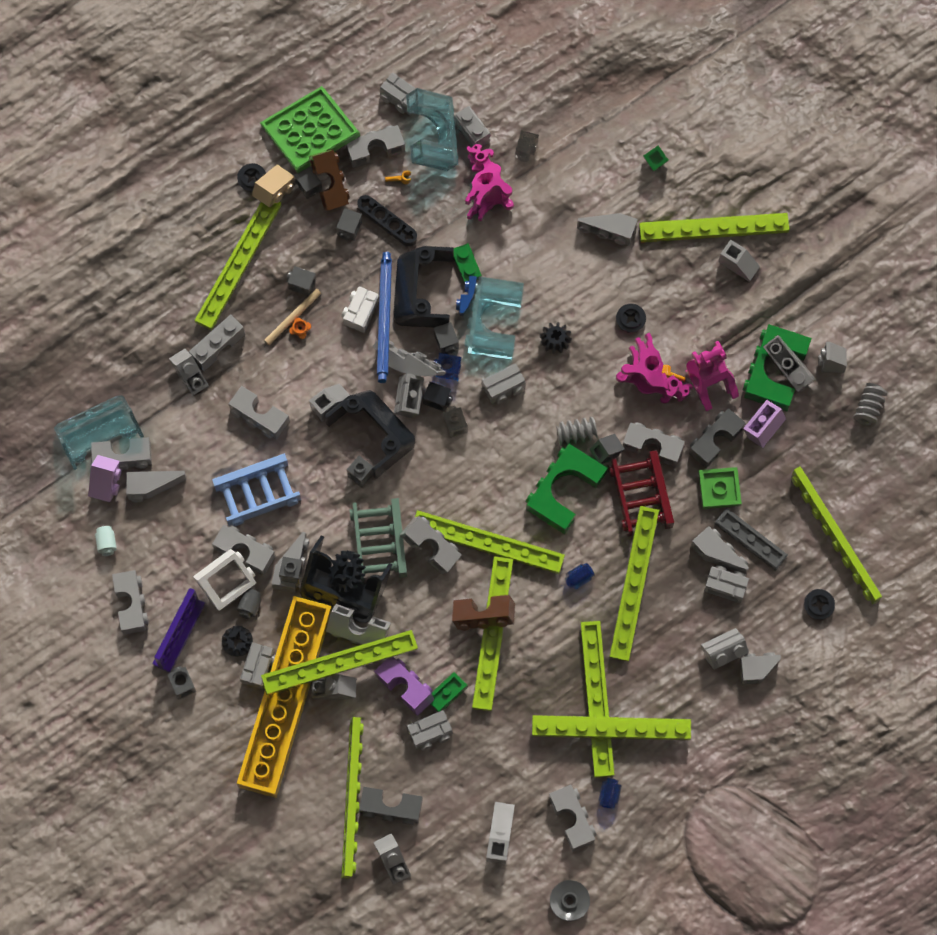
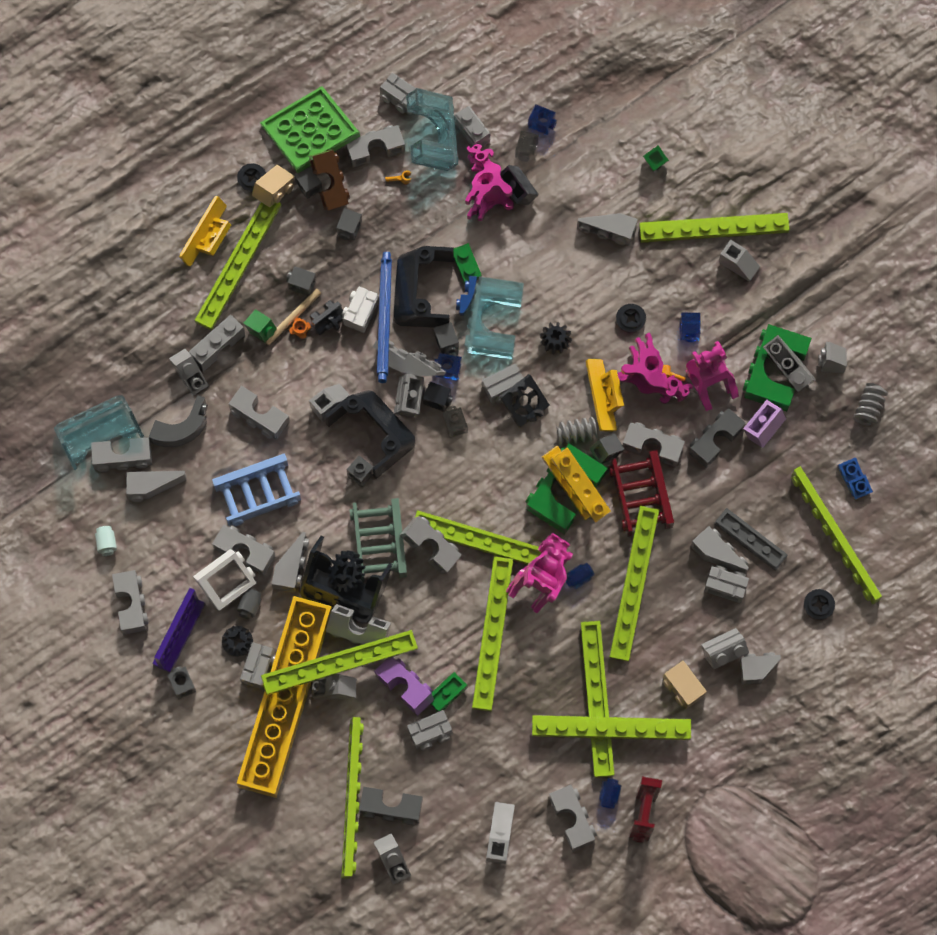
(104, 478): lavender brick -> none
(182, 433): none -> dark grey arch
(207, 234): none -> yellow bracket
(260, 326): none -> green brick
(291, 570): dark grey brick -> none
(329, 318): none -> black hips
(387, 220): black beam -> none
(499, 613): reddish brown arch -> none
(522, 189): none -> black brick
(538, 113): none -> clear blue brick
(542, 403): none -> black piece
(544, 572): none -> dark pink animal
(573, 890): dark grey dish -> none
(576, 484): none -> yellow fence
(605, 393): none -> yellow bracket
(647, 793): none -> dark red fence
(684, 685): none -> tan brick
(690, 326): none -> clear blue brick
(720, 488): bright green plate -> none
(854, 478): none -> blue slope

